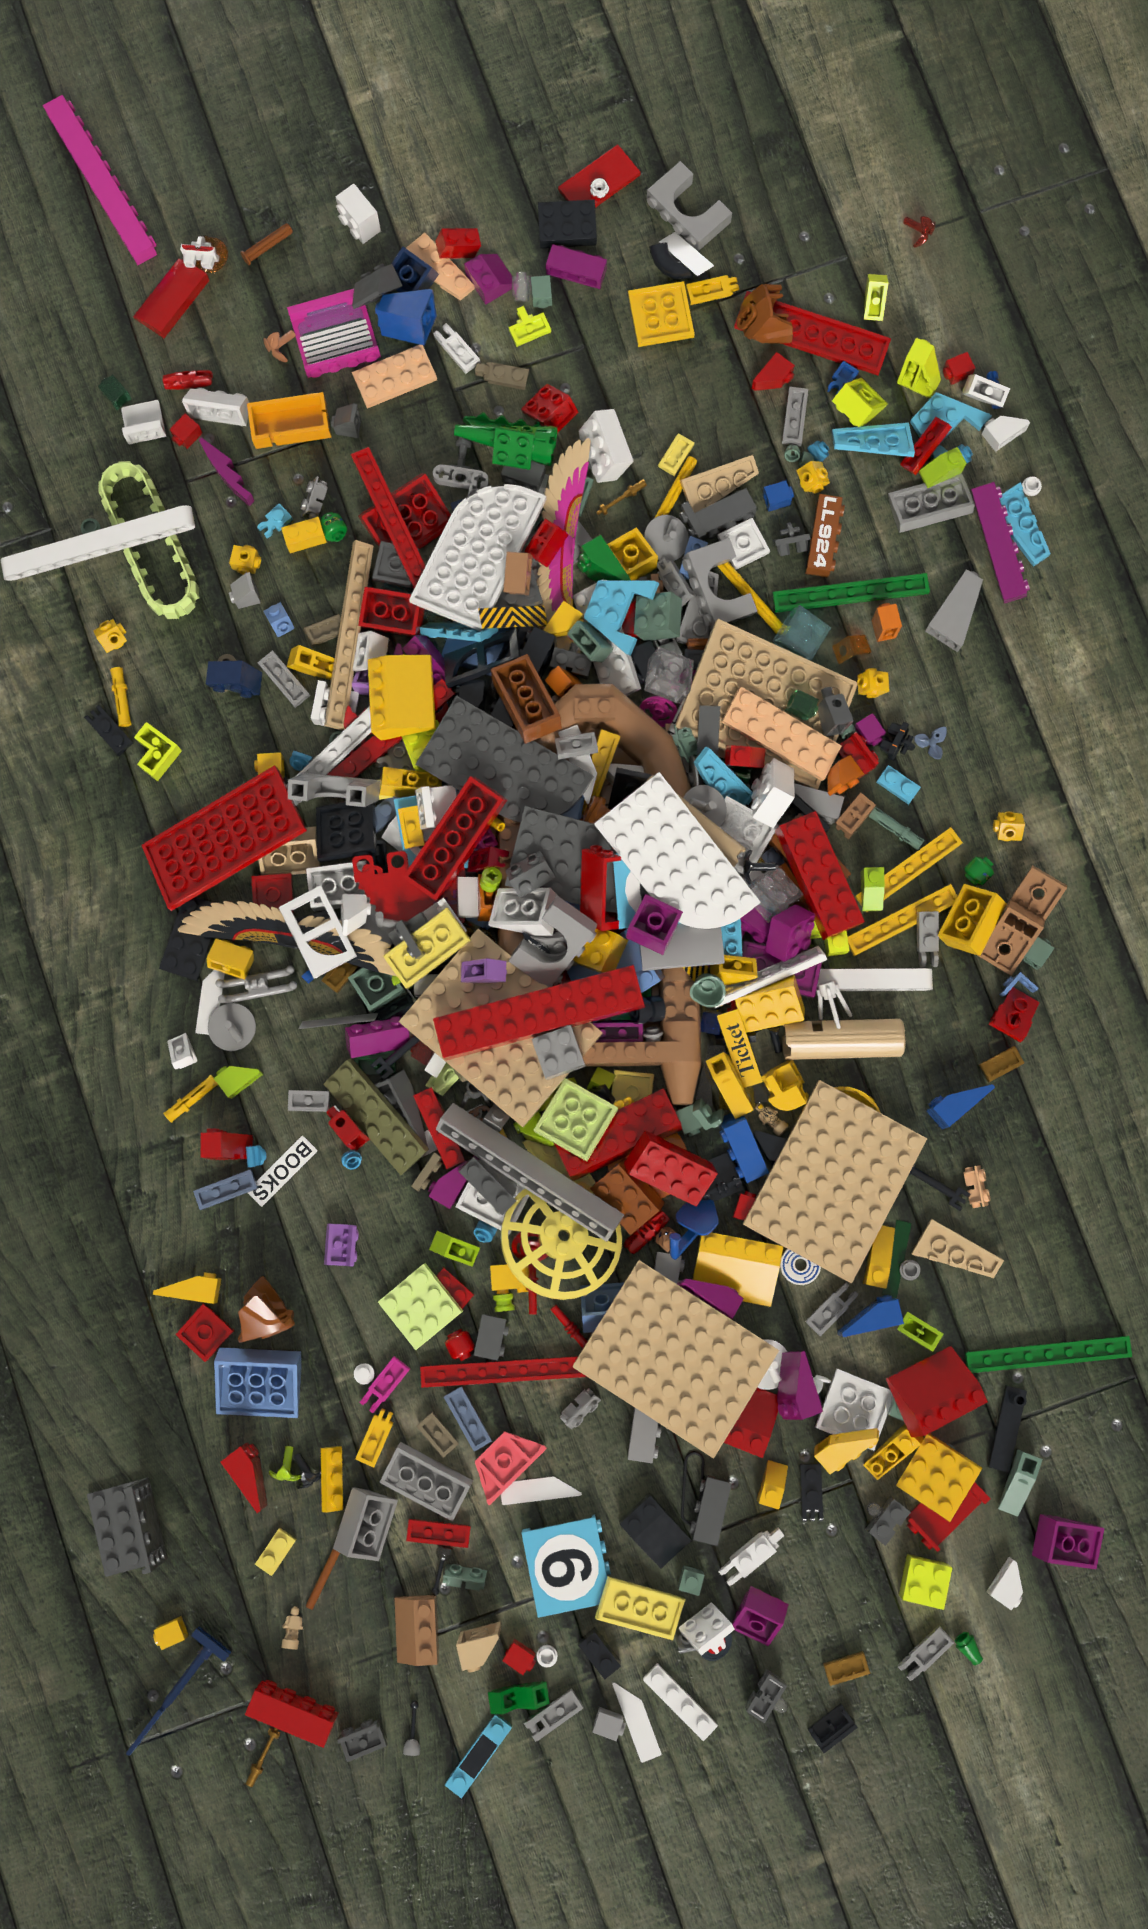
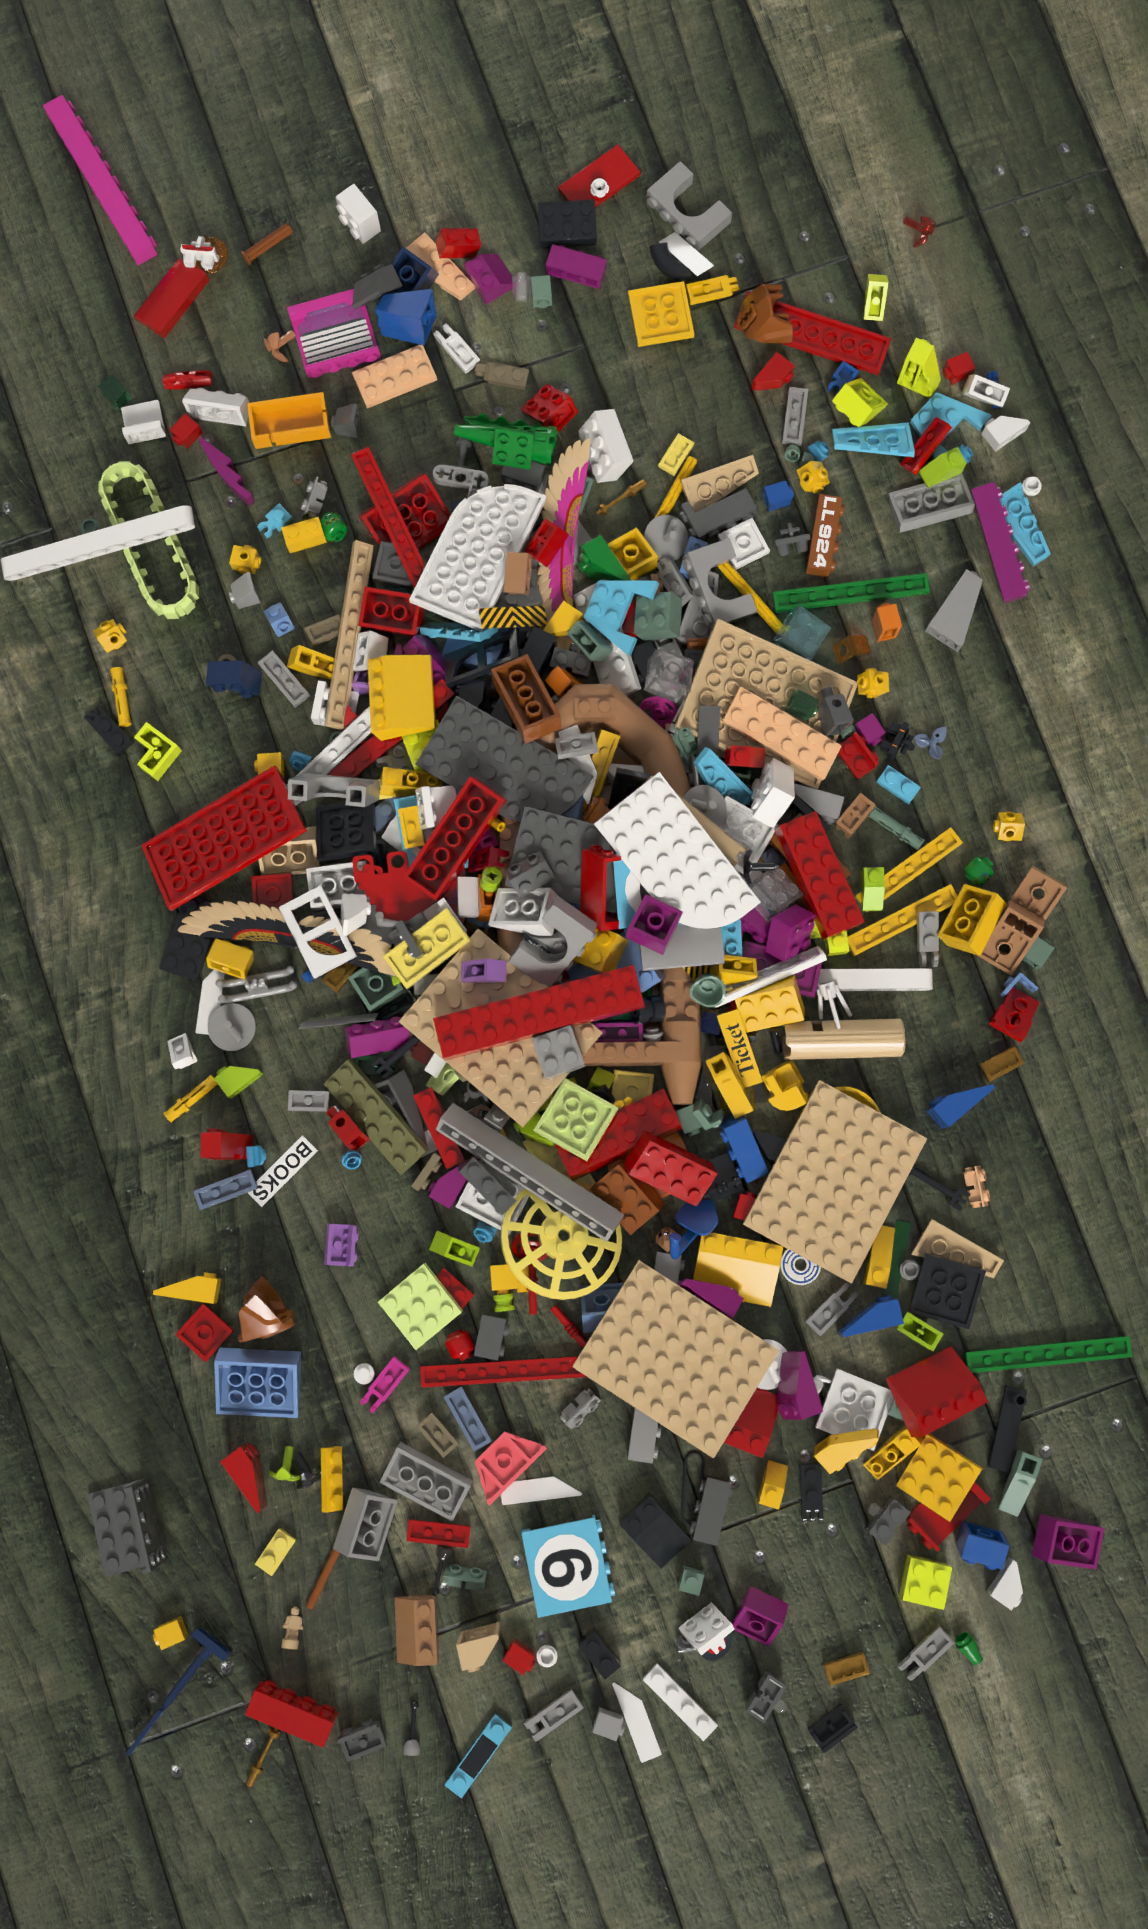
(375, 1439): yellow hinge -> none
(518, 1696): green brick -> none
(528, 327): neon yellow hinge -> none
(640, 1608): light yellow tile -> none
(646, 1232): red hinge -> none
(752, 1554): white hinge -> none
(768, 1116): tan piece -> none
(842, 775): orange slope -> none
(947, 1290): none -> black plate
(982, 1545): none -> blue brick

